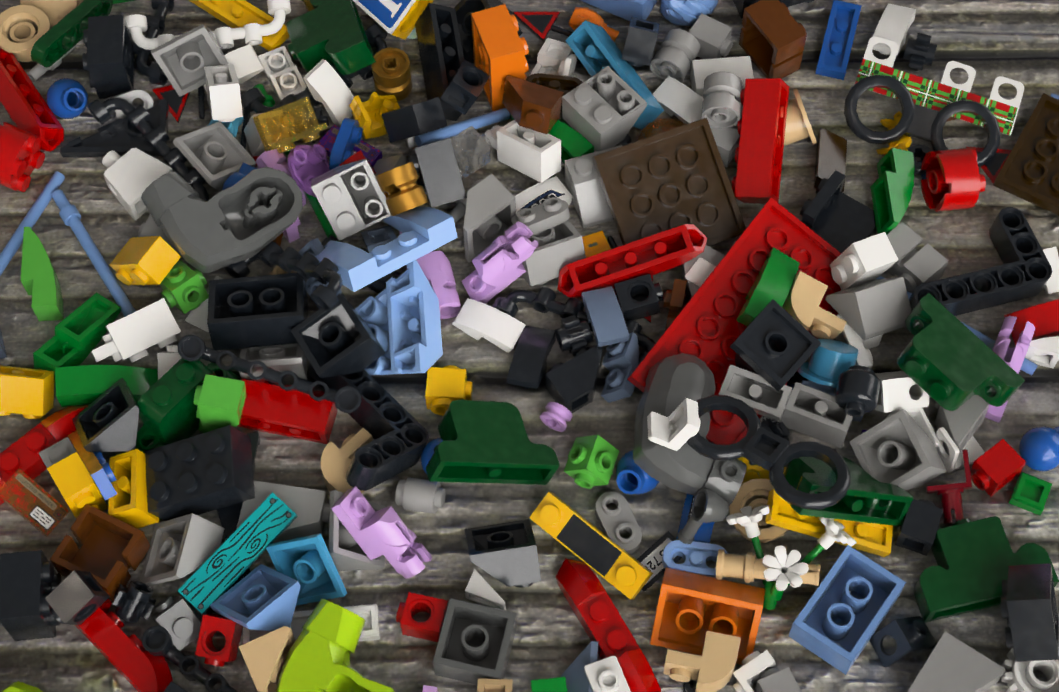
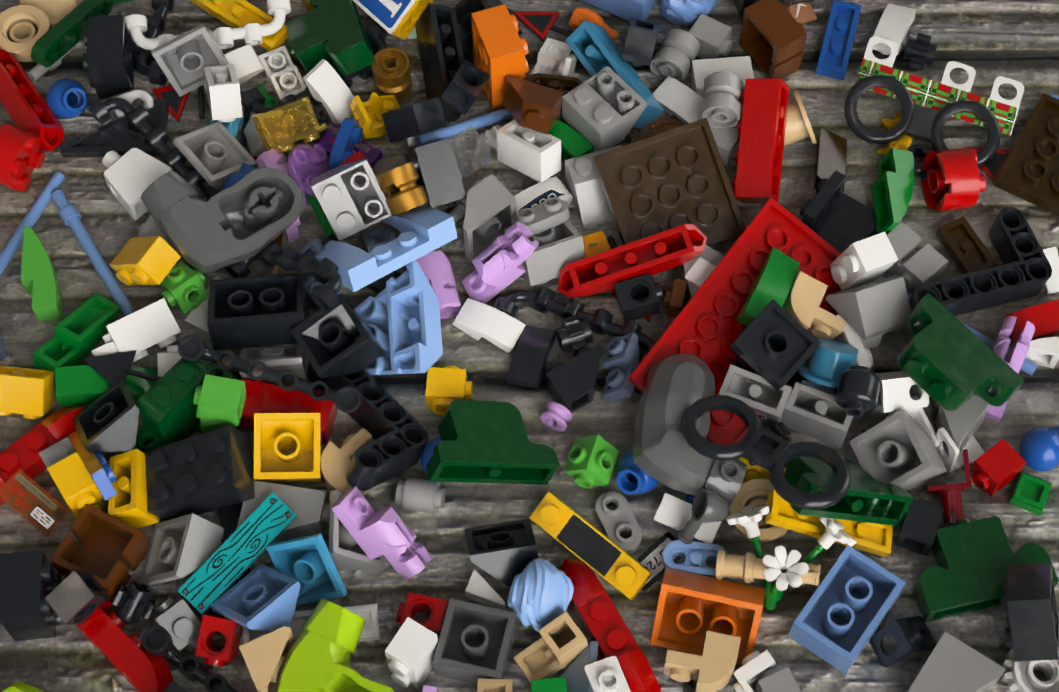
(117, 366): none -> black piece
(287, 447): none -> yellow slope
(411, 654): none -> white brick
(540, 594): none -> light blue hair
(555, 650): none -> tan brick
(605, 316): sand blue slope -> none
(676, 428): white bracket -> none
(676, 513): none -> white sticker
(802, 12): none -> nougat sticker
(965, 246): none -> dark brown plate

